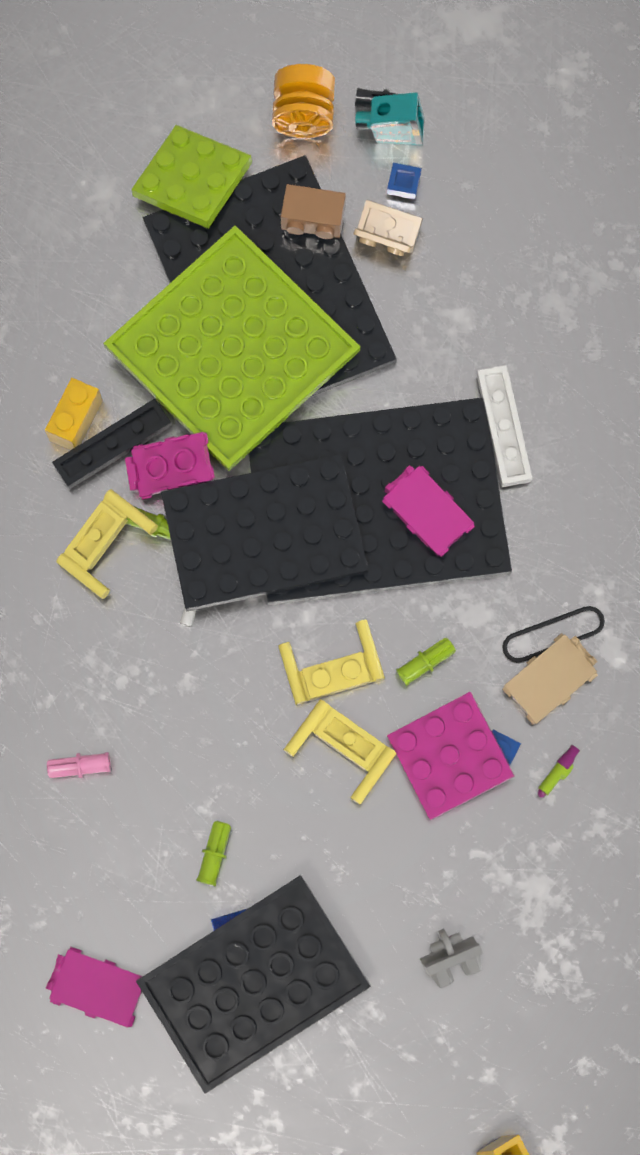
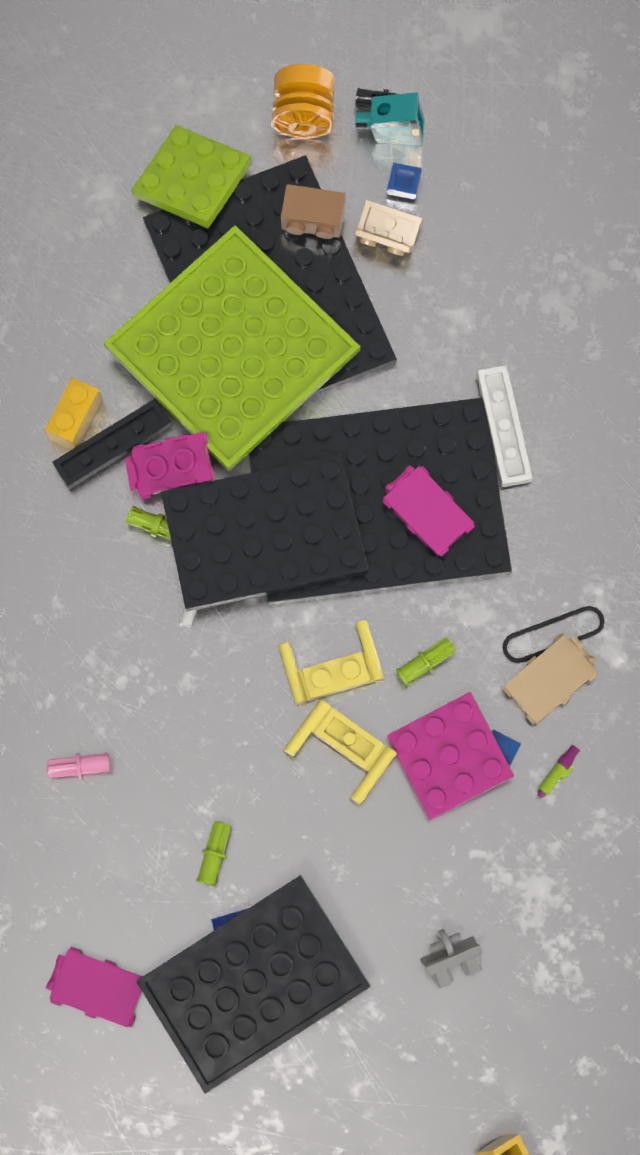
(97, 536): light yellow plate -> none

